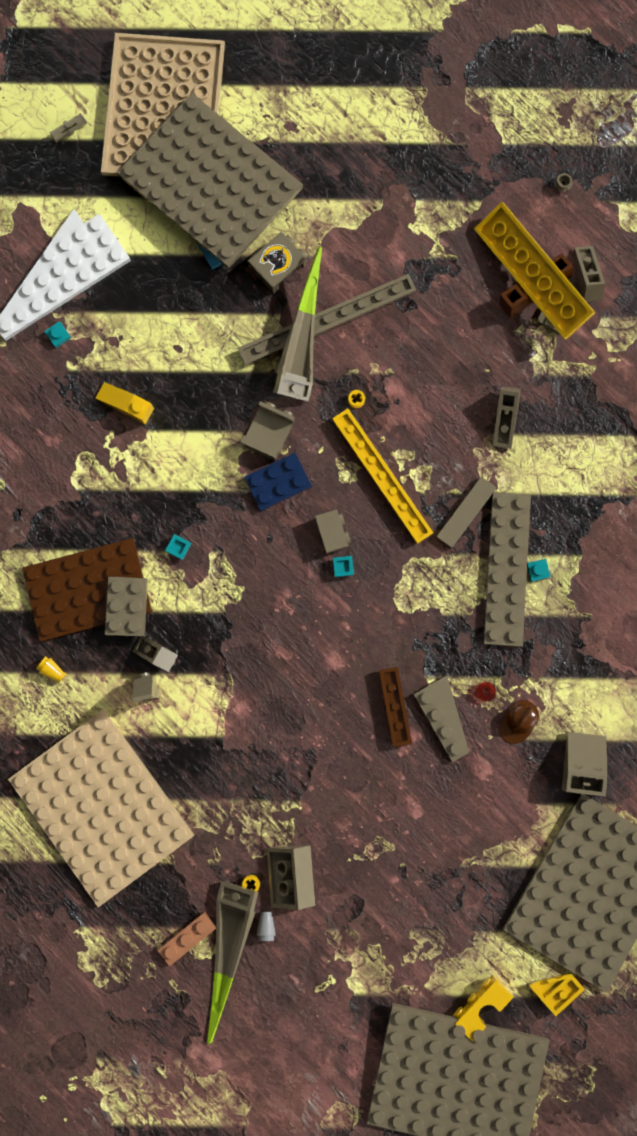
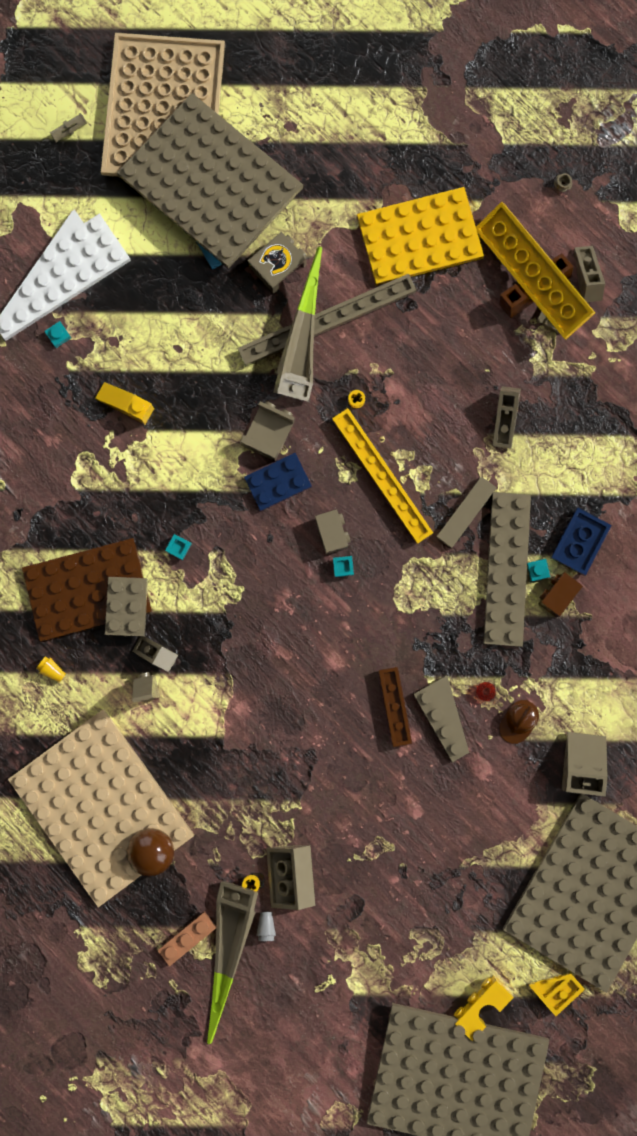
(150, 852): none -> reddish brown piece
(420, 236): none -> yellow plate
(560, 594): none -> reddish brown brick
(581, 541): none -> dark blue plate

